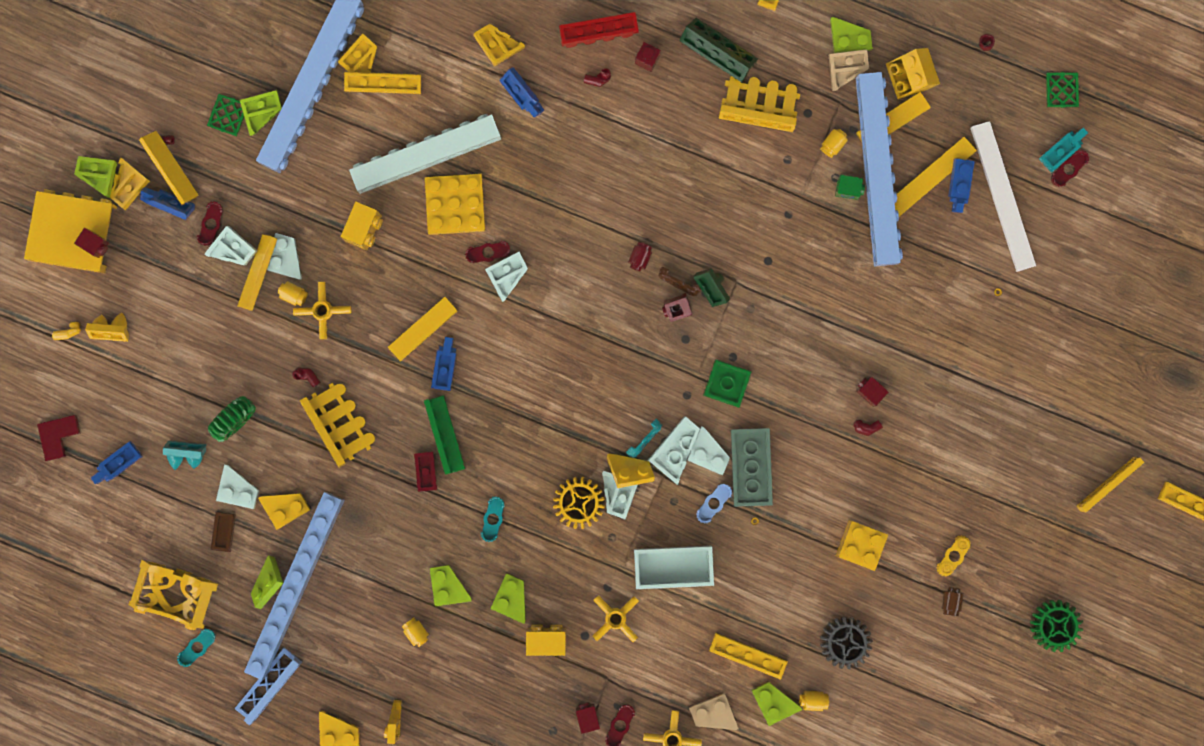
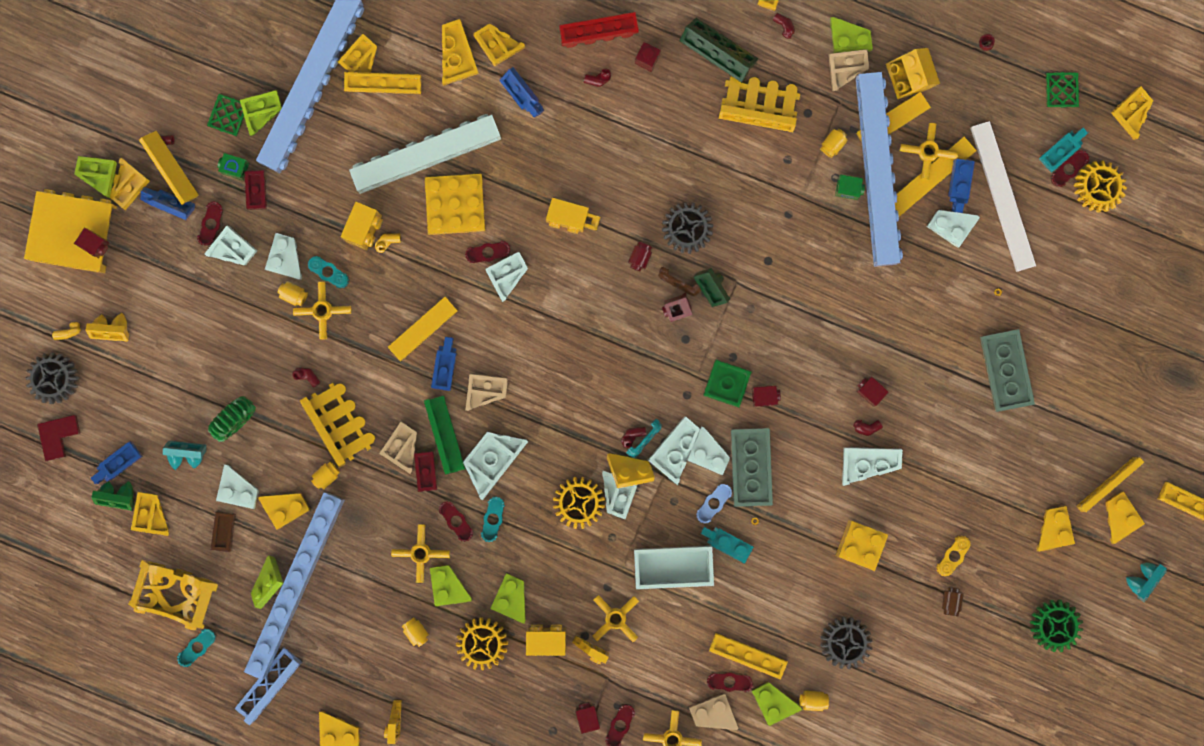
(38, 386): none -> dark grey gear
(106, 497): none -> green tile
(148, 515): none -> yellow wing
(233, 166): none -> green brick
(255, 190): none -> dark red plate
(257, 272): yellow tile -> none
(325, 475): none -> yellow brick
(338, 278): none -> teal piece
(385, 240): none -> yellow arm
(401, 447): none -> tan wing
(412, 553): none -> yellow bar
(456, 54): none -> yellow wing
(464, 531): none -> dark red piece
(485, 389): none -> tan wing
(487, 651): none -> yellow gear
(491, 460): none -> light aqua wing
(570, 216): none -> yellow brick
(596, 654): none -> yellow wing
(631, 434): none -> dark red arm
(691, 236): none -> dark grey gear
(728, 544): none -> teal hinge
(742, 682): none -> dark red piece
(765, 396): none -> dark red brick
(786, 24): none -> dark red arm
(866, 462): none -> light aqua wing
(927, 159): none -> yellow bar
(952, 225): none -> light aqua wing
(1007, 370): none -> sand green plate
(1056, 529): none -> yellow wing
(1096, 180): none -> yellow gear
(1122, 517): none -> yellow wing
(1133, 111): none -> yellow wing
(1142, 587): none -> teal tile

